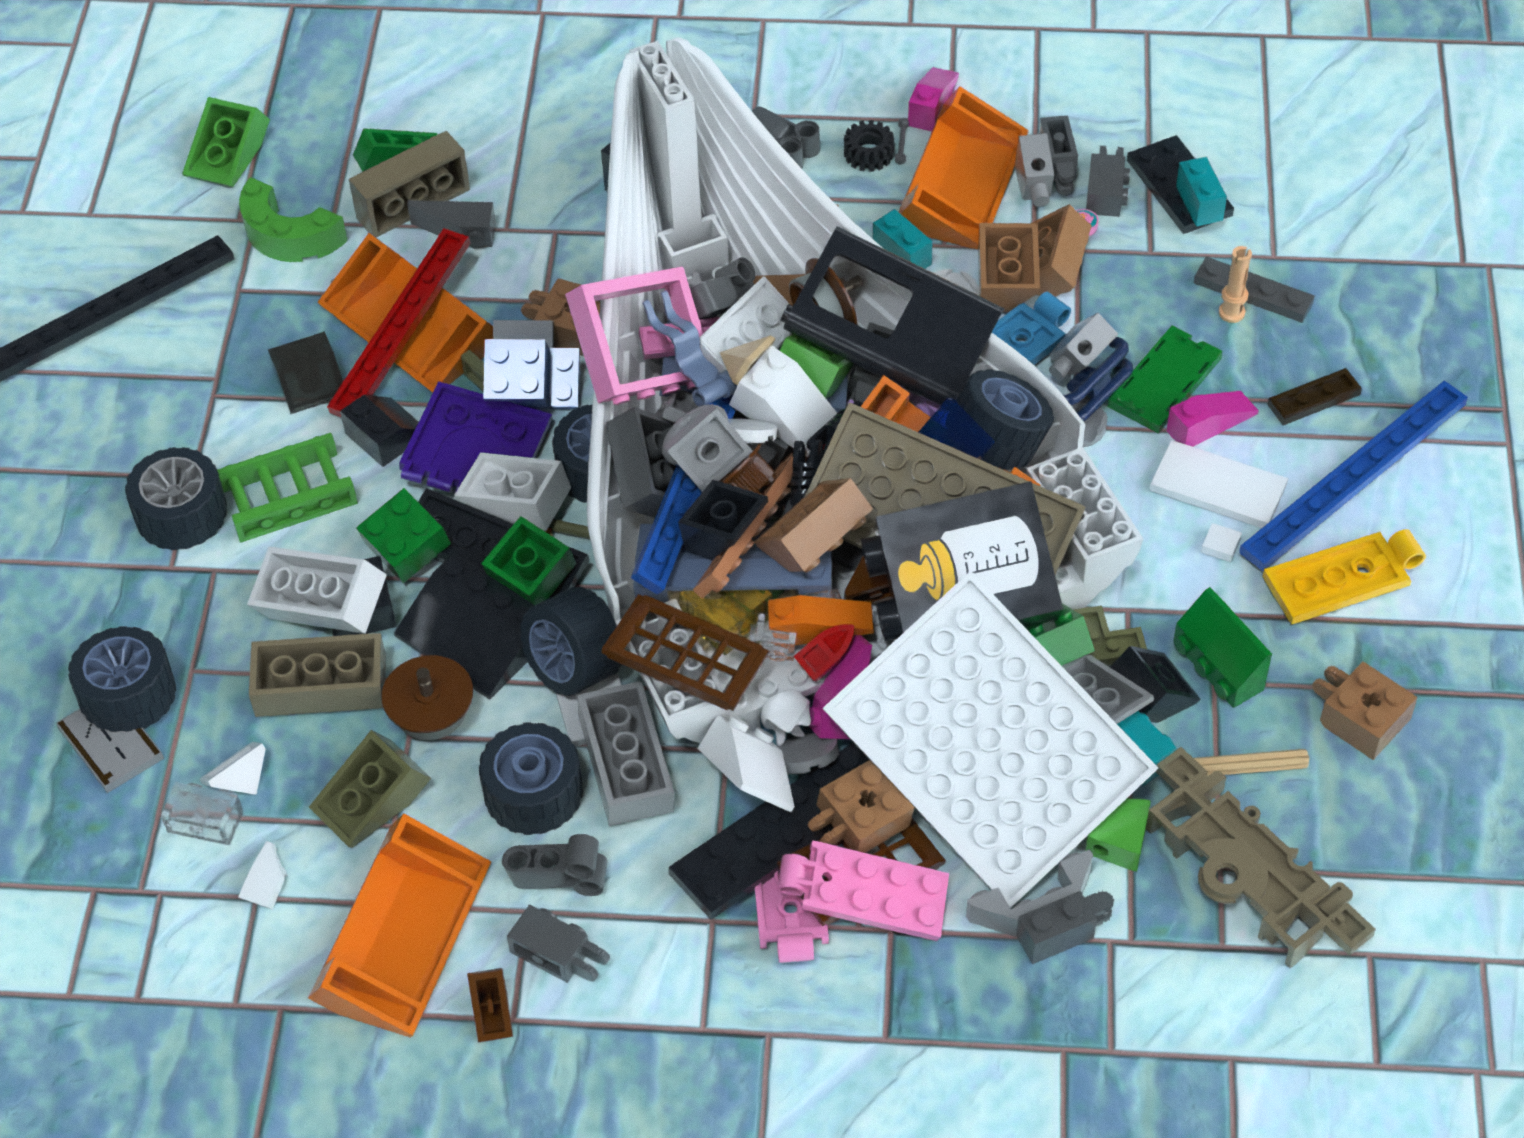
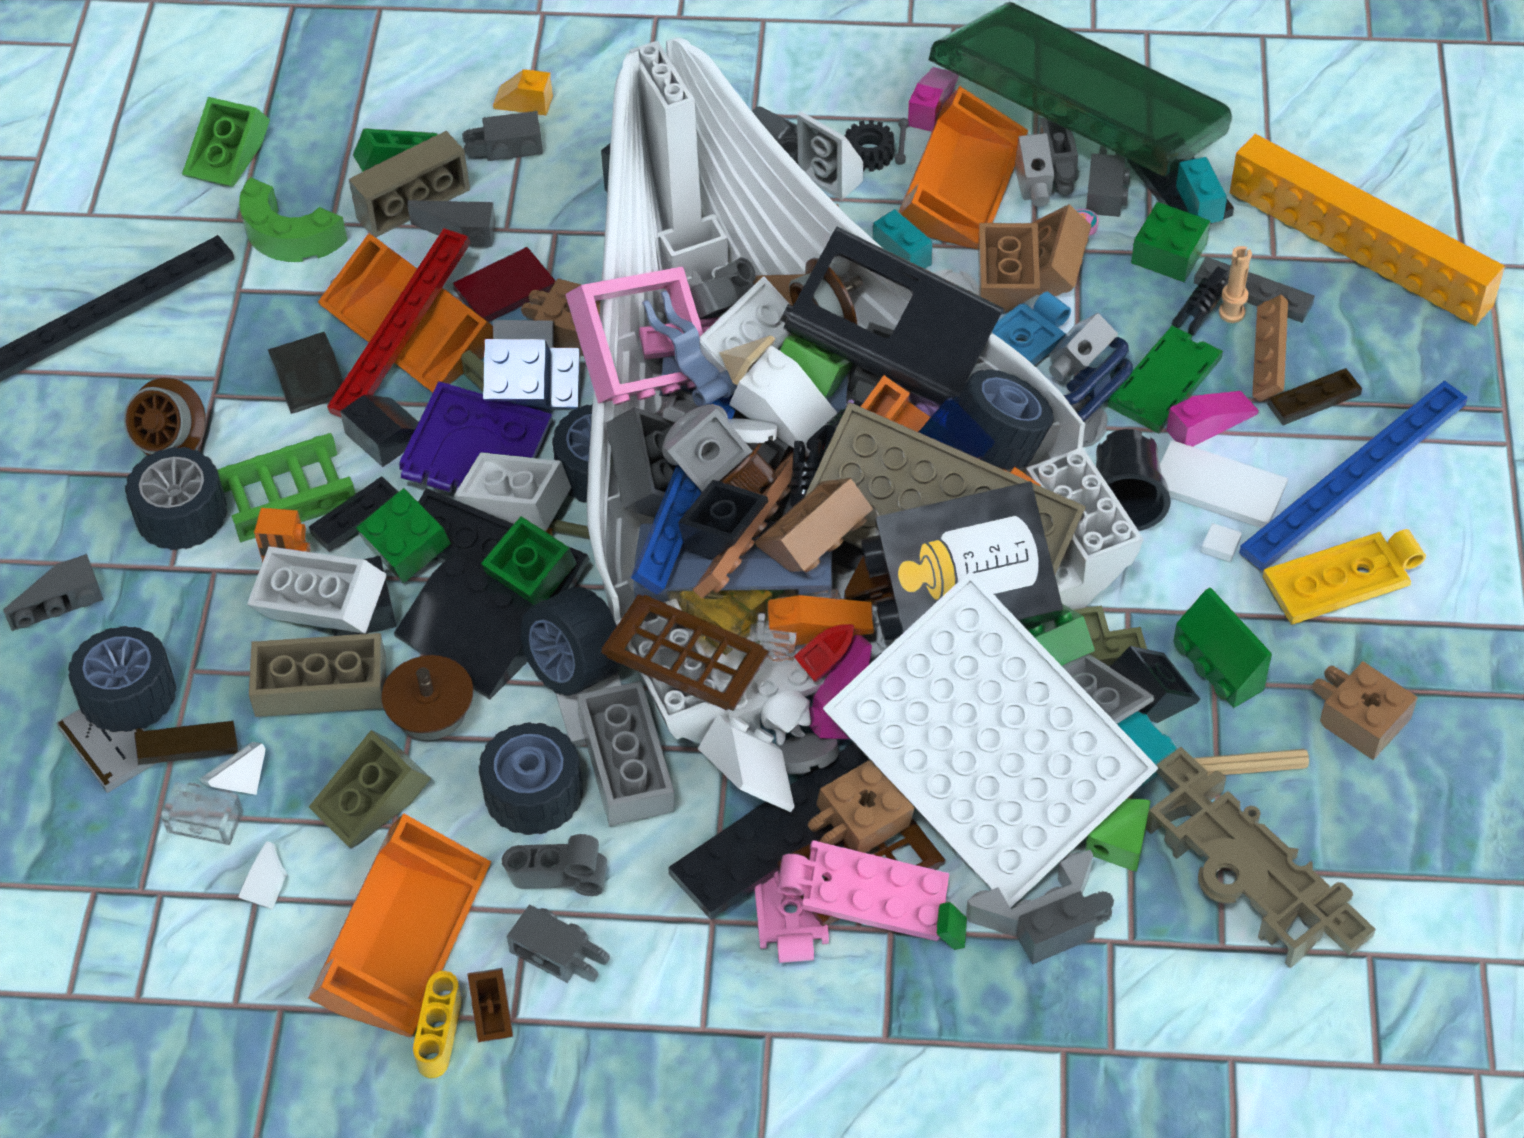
(58, 591): none -> dark grey slope
(165, 416): none -> reddish brown piece
(185, 742): none -> dark brown tile
(280, 530): none -> orange brick
(342, 521): none -> black plate
(440, 1038): none -> yellow beam
(504, 284): none -> dark red tile
(505, 137): none -> dark grey hinge
(525, 92): none -> light orange slope
(827, 157): none -> white slope
(951, 925): none -> green tile
(1084, 87): none -> clear green windscreen
(1134, 475): none -> black piece
(1170, 242): none -> green brick
(1202, 300): none -> black hinge
(1270, 348): none -> medium nougat plate
(1366, 229): none -> light orange brick

